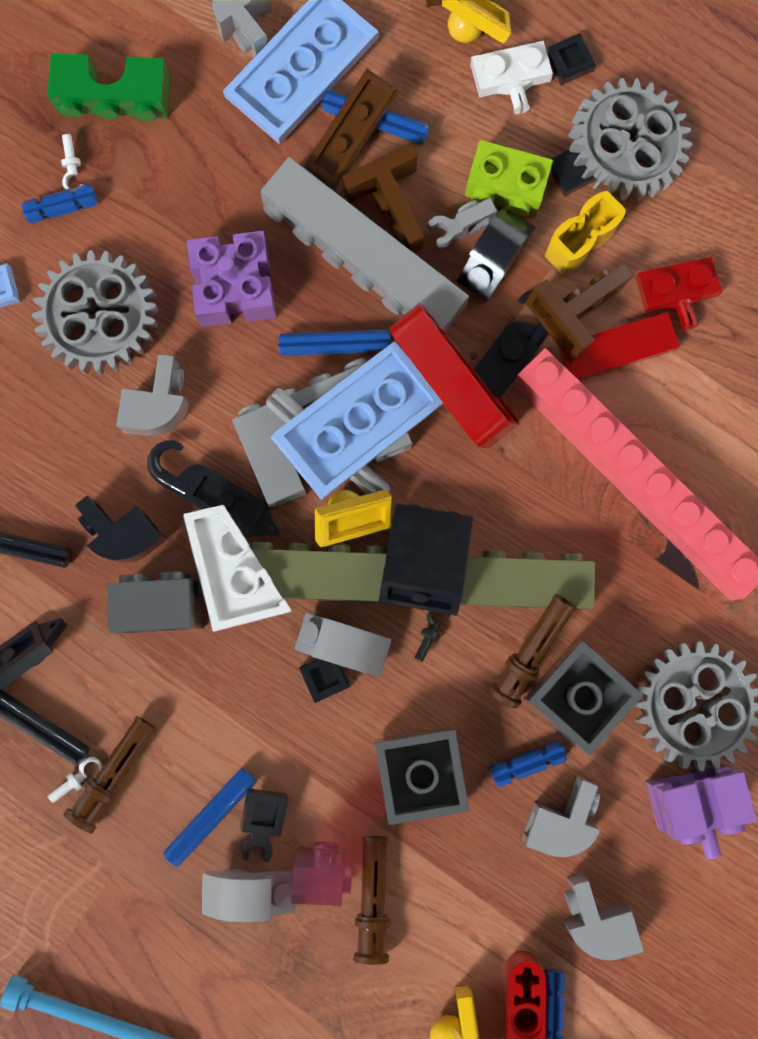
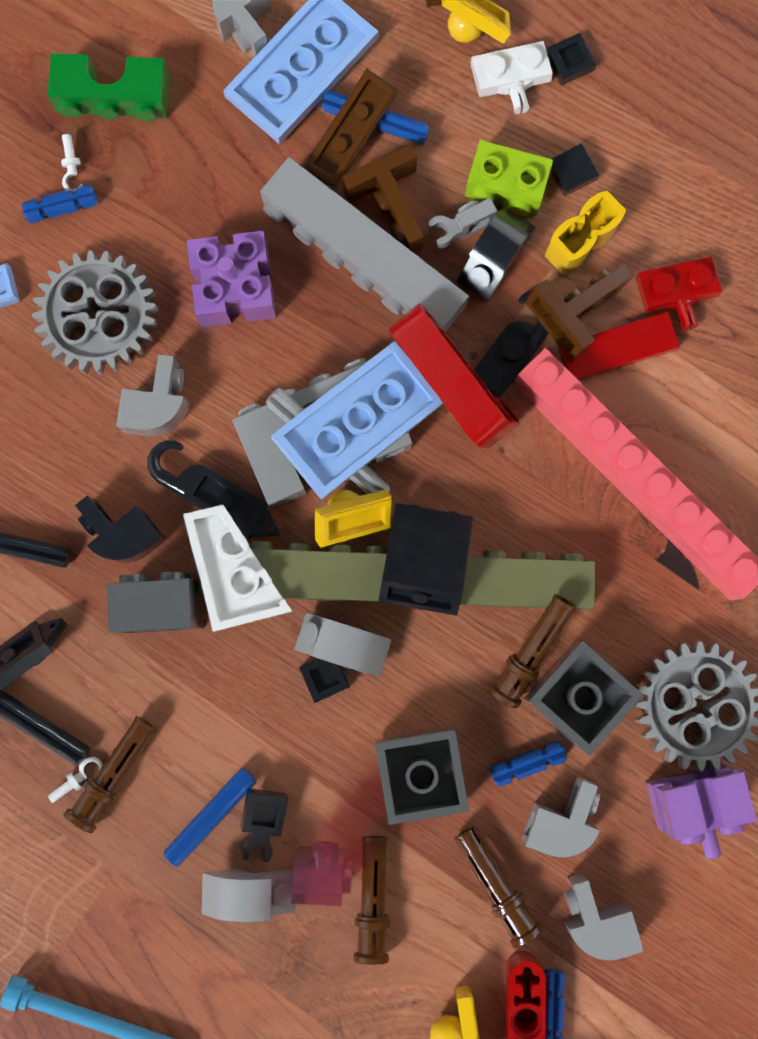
(333, 342): blue axle -> none
(430, 635): pearl dark grey hand -> none
(506, 901): none -> reddish brown pin
(640, 110): light grey gear -> none

